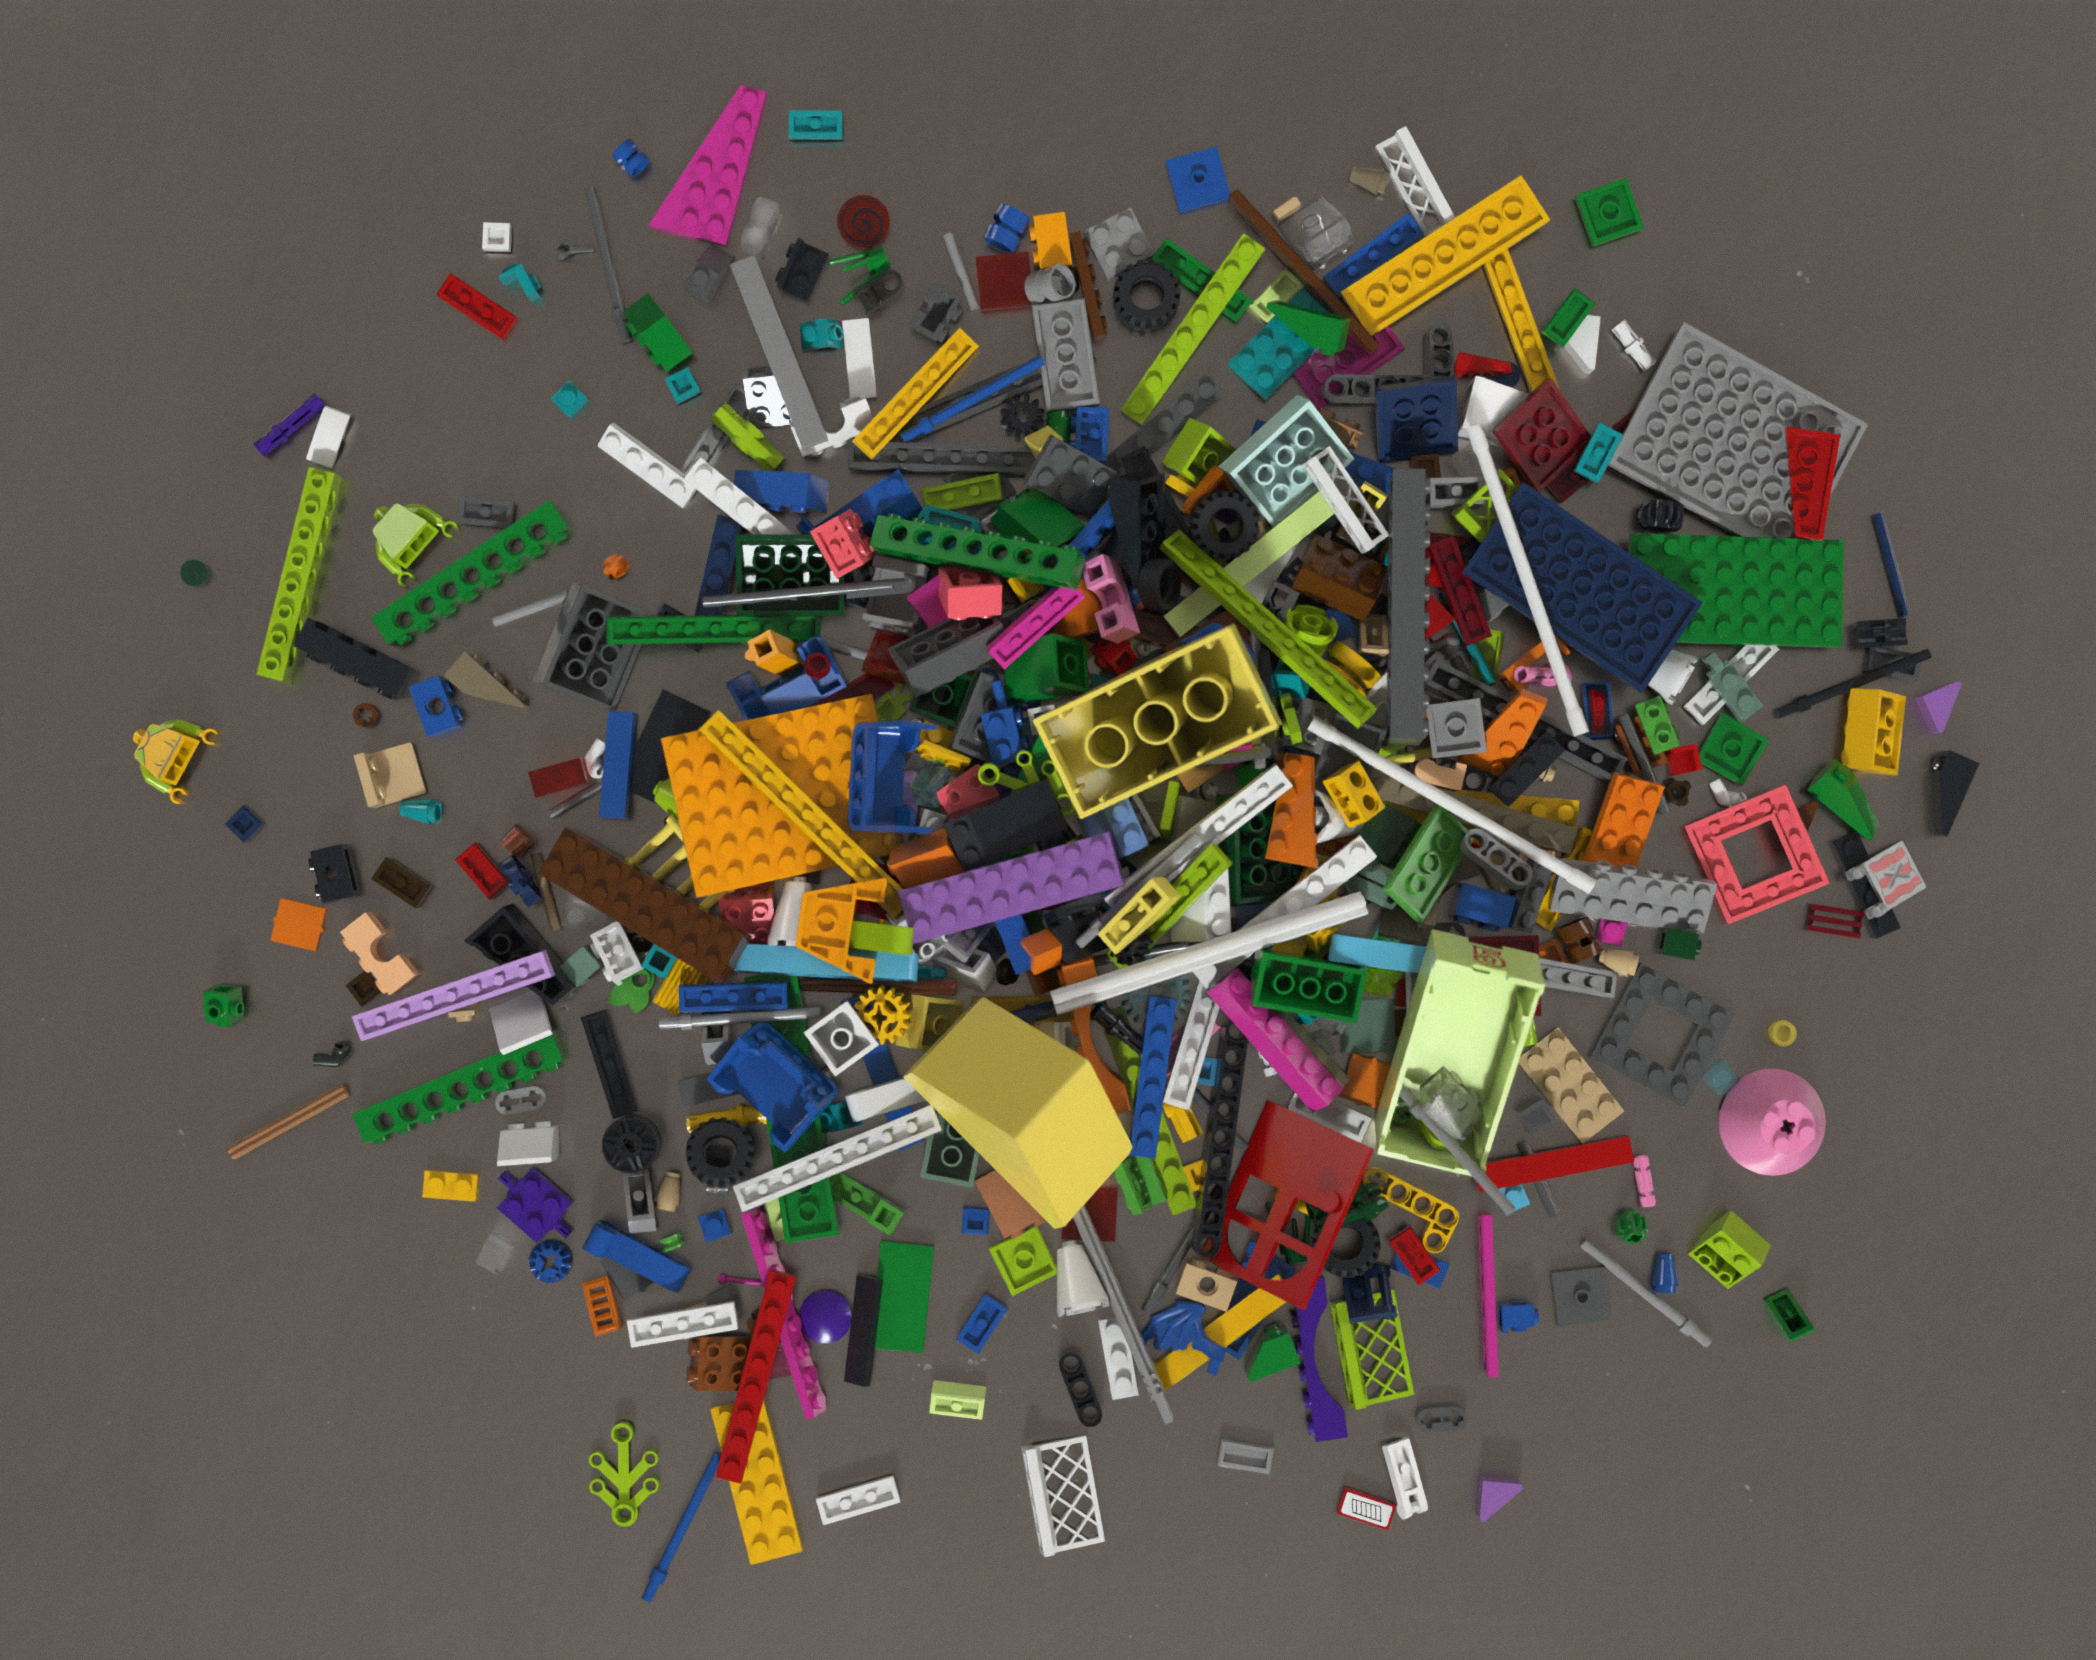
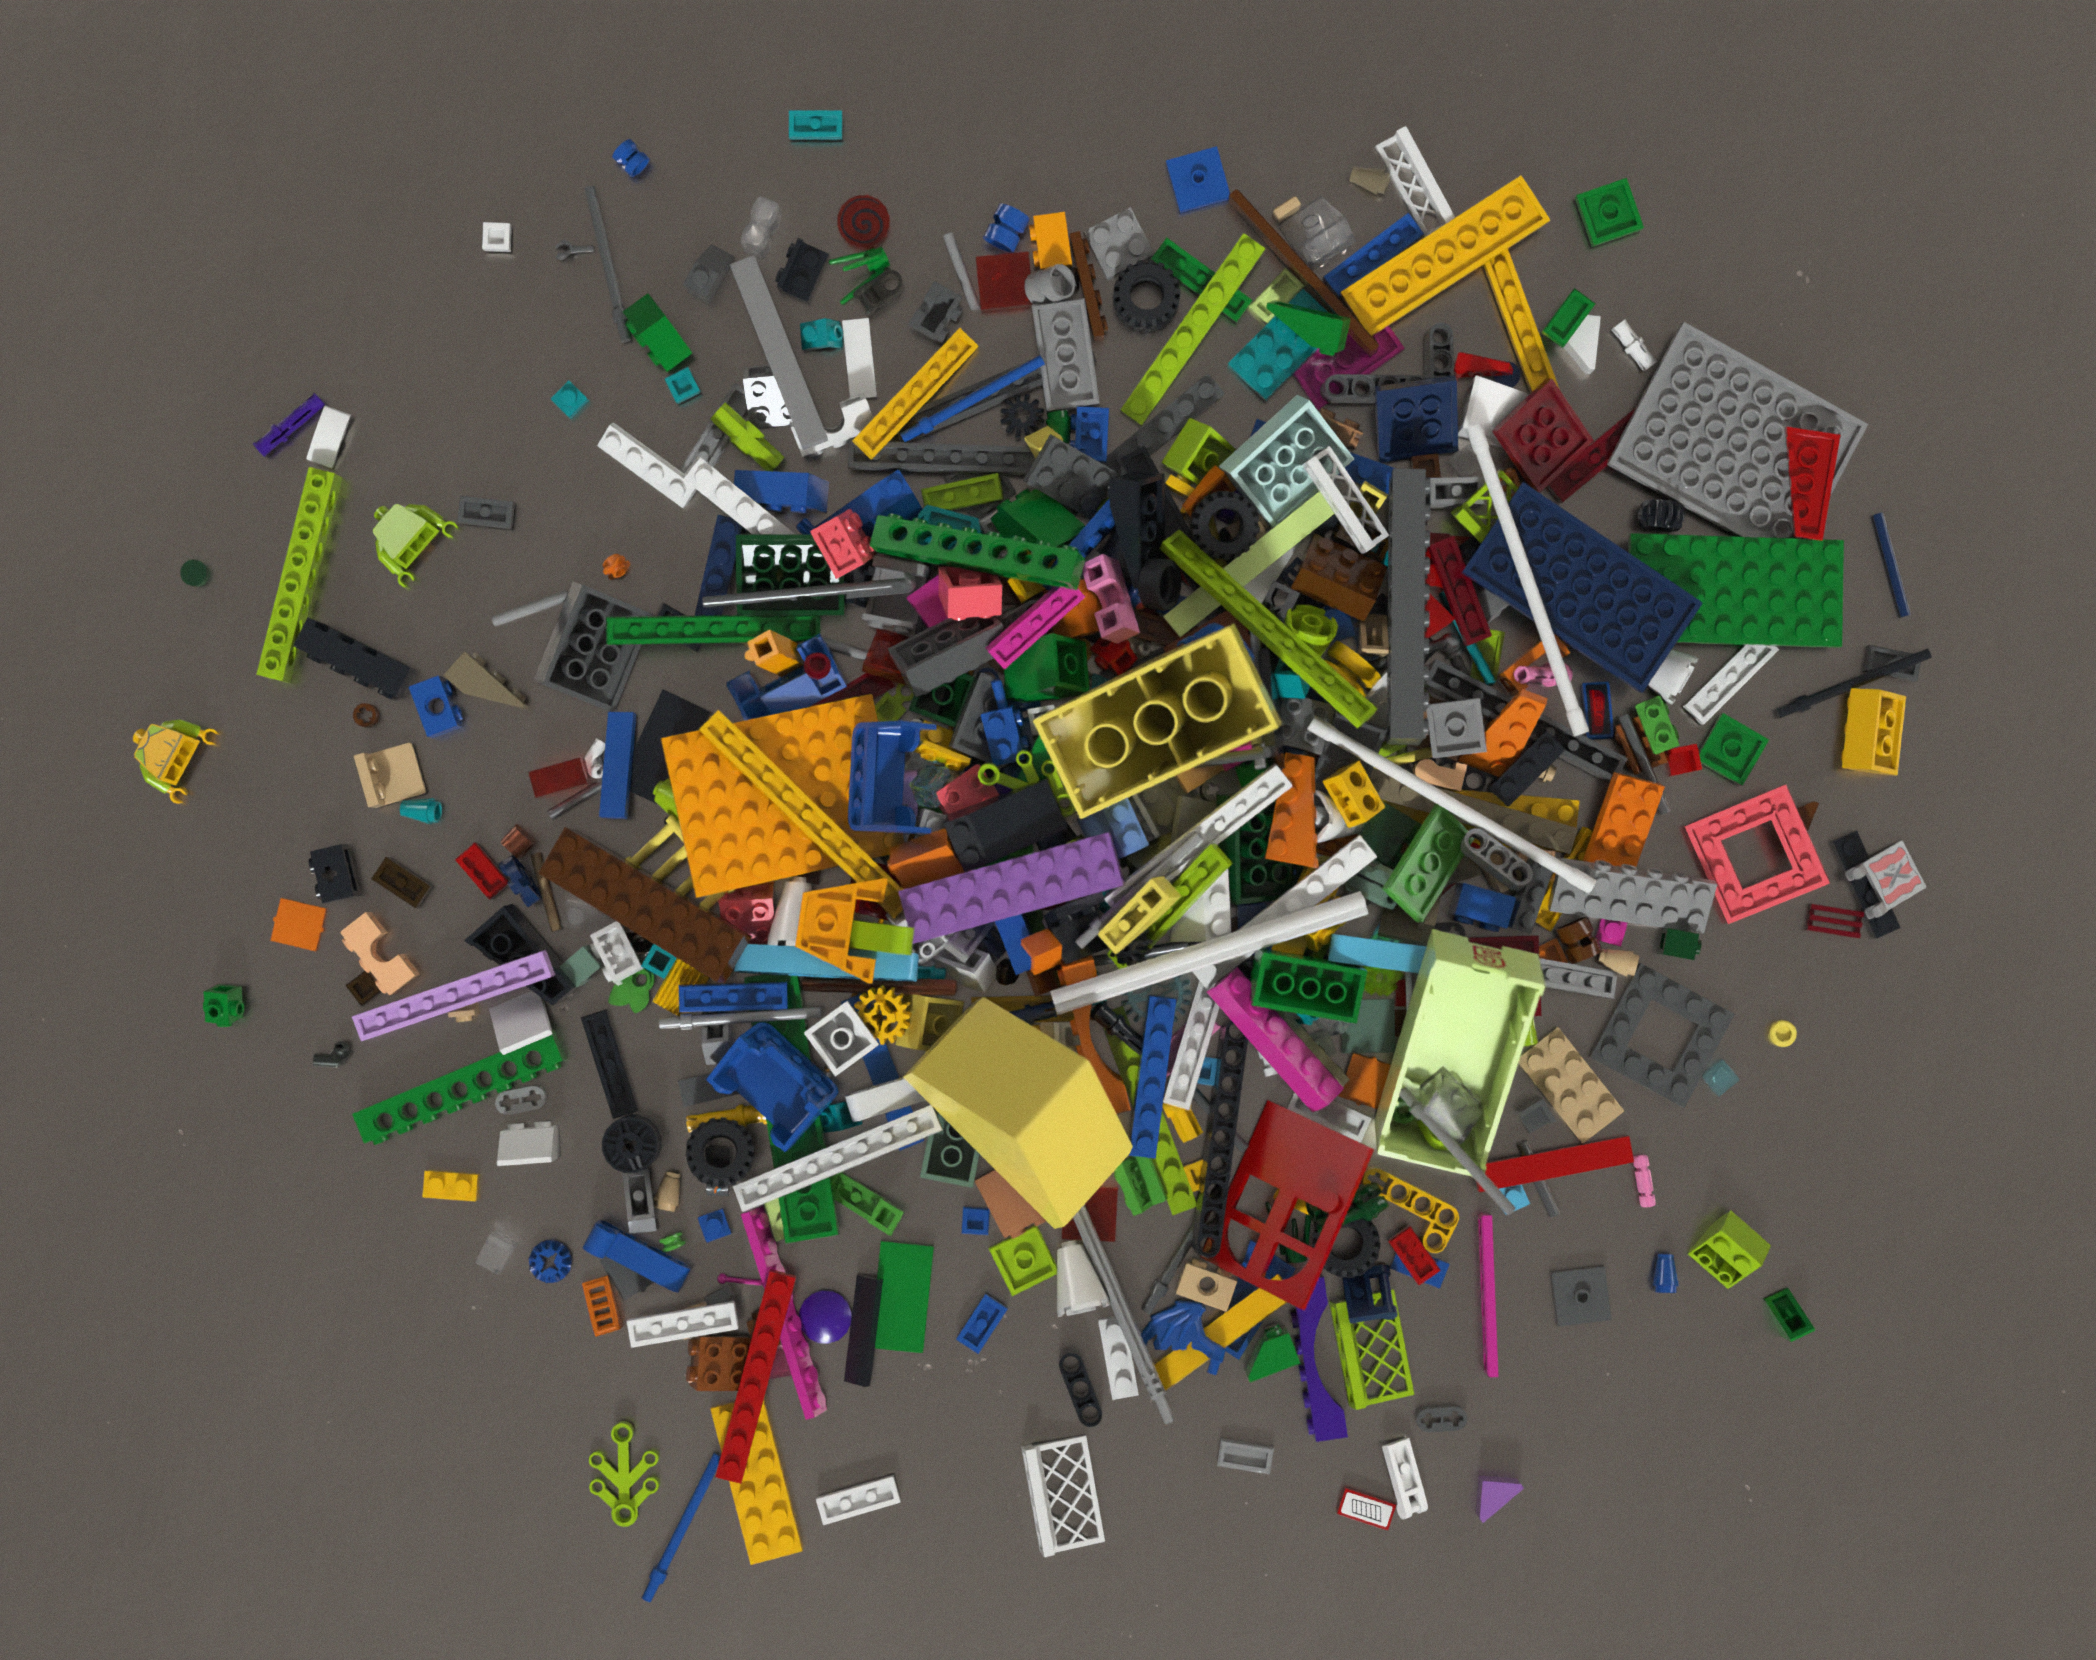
(244, 824): dark blue tile -> none
(287, 1121): medium nougat axle -> none
(389, 618): green brick -> none
(476, 306): red tile -> none
(528, 282): teal bracket -> none
(535, 1204): dark purple plate -> none
(710, 187): dark pink wing -> none
(957, 1399): yellowish green slope -> none
(1169, 810): lime tile -> none
(1290, 725): lime plate -> none
(1517, 1316): blue brick -> none
(1598, 453): teal plate -> none
(1631, 1227): green gear -> none
(1683, 788): dark brown plate -> none
(1685, 1325): light grey bar -> none
(1725, 797): white arm -> none
(1731, 687): sand green hinge -> none
(1772, 1122): bright pink cone -> none
(1845, 797): green slope -> none
(1881, 633): black hips -> none
(1937, 706): medium lavender slope -> none
(1949, 787): black slope -> none

